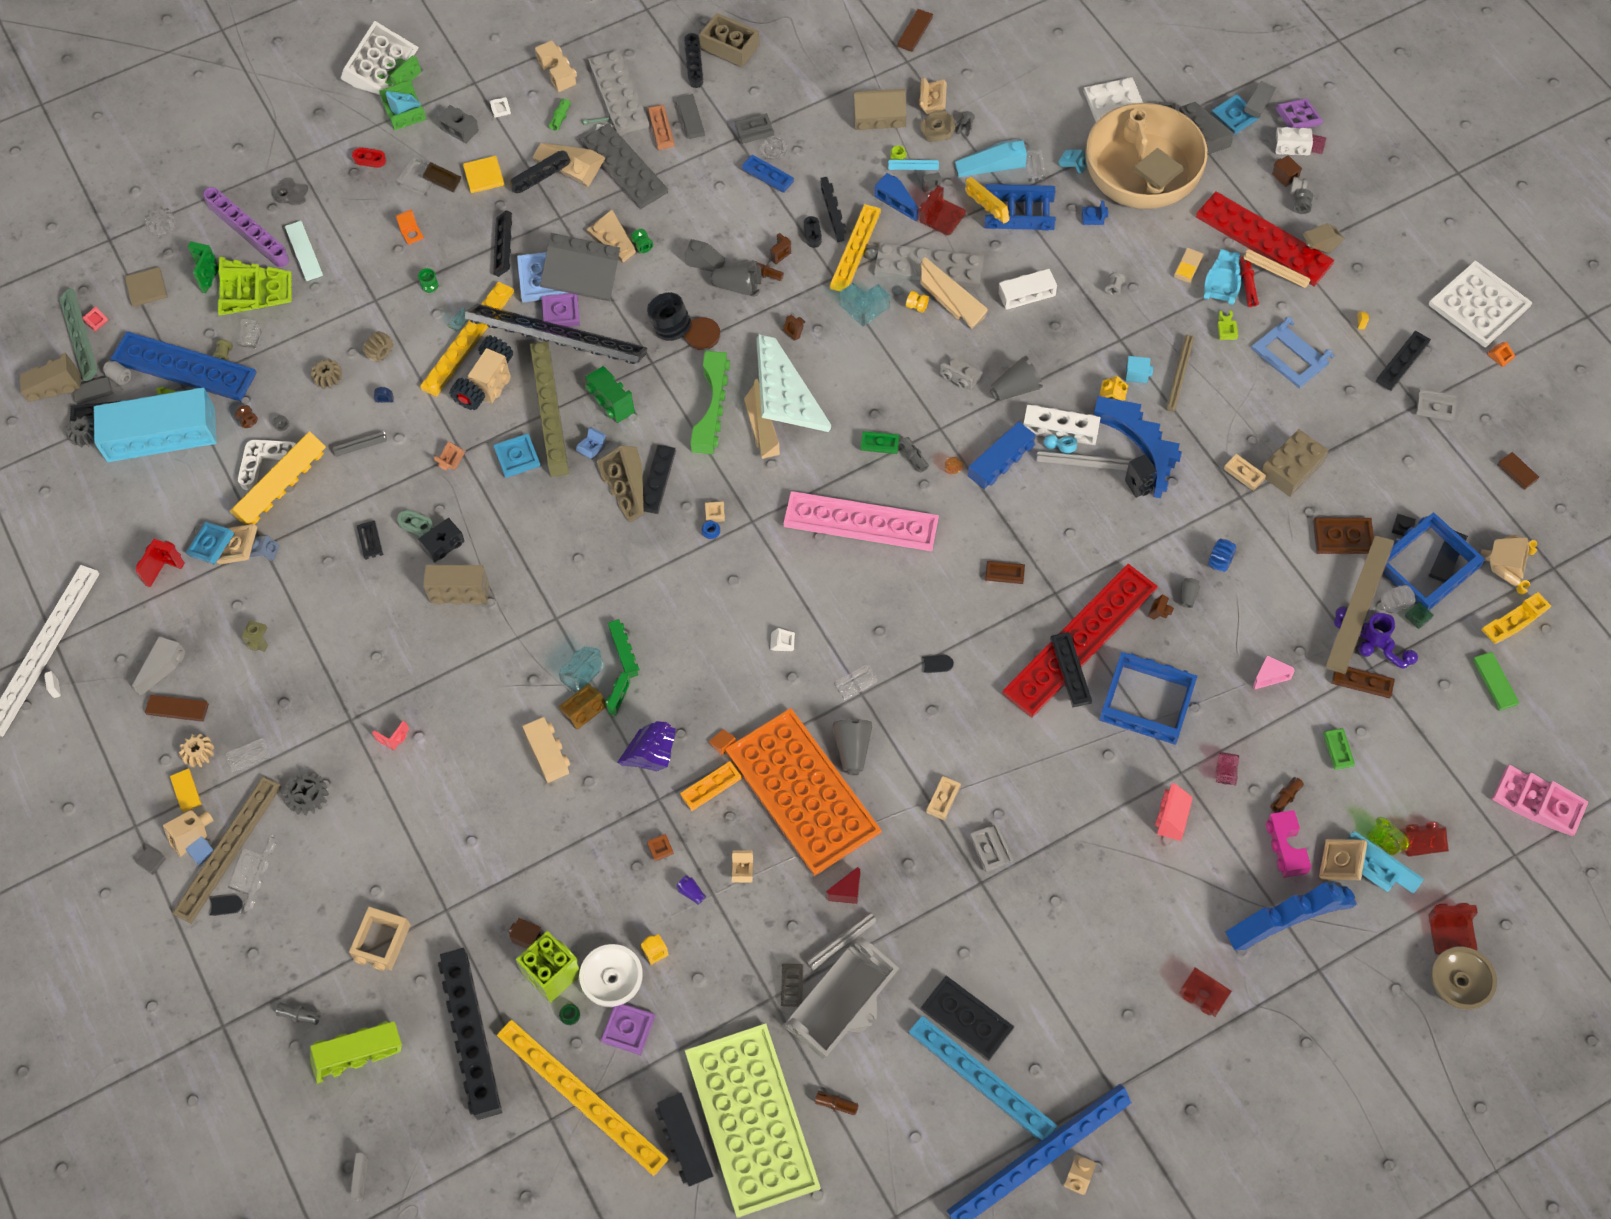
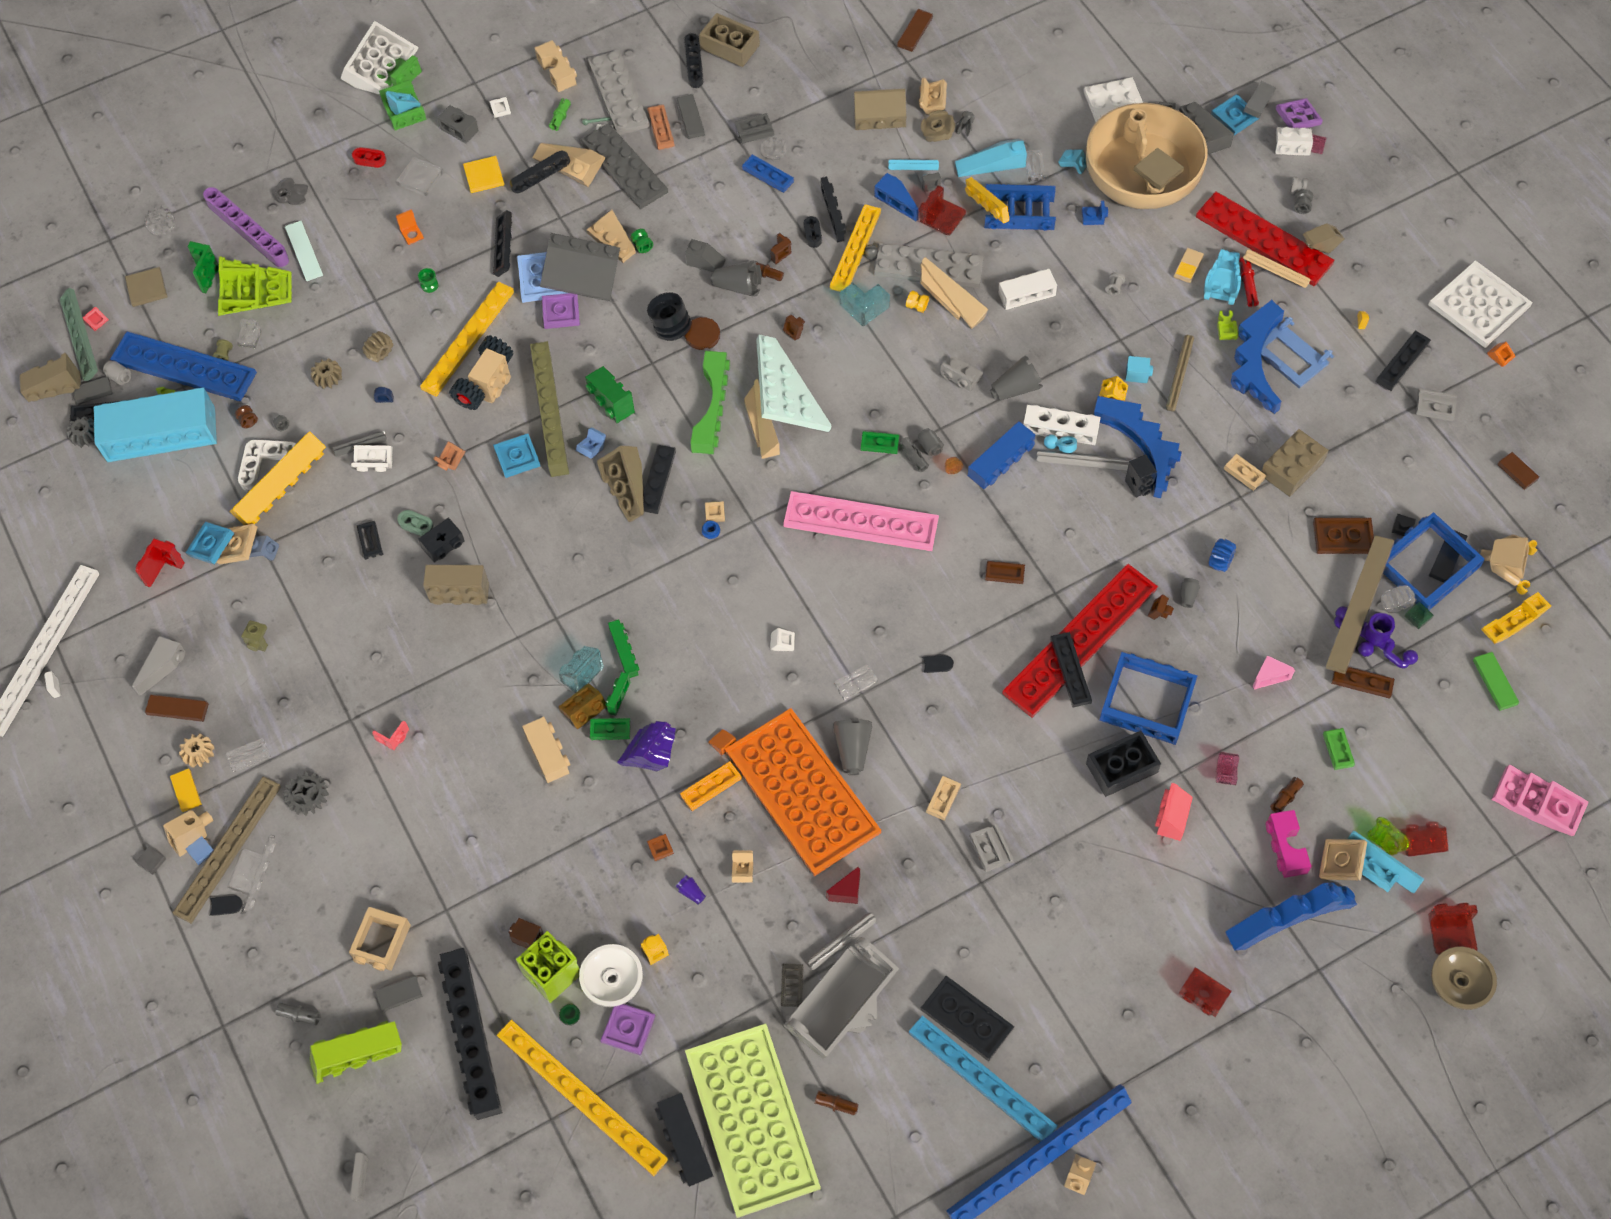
(372, 457): none -> white bracket
(399, 993): none -> dark grey tile
(442, 177): dark brown tile -> none
(458, 320): clear light blue slope -> none
(554, 332): black plate -> none
(610, 729): none -> green plate
(898, 152): lime plate -> none
(930, 442): none -> dark grey brick
(1123, 763): none -> black brick
(1248, 355): none -> blue arch
(1285, 170): reddish brown brick -> none

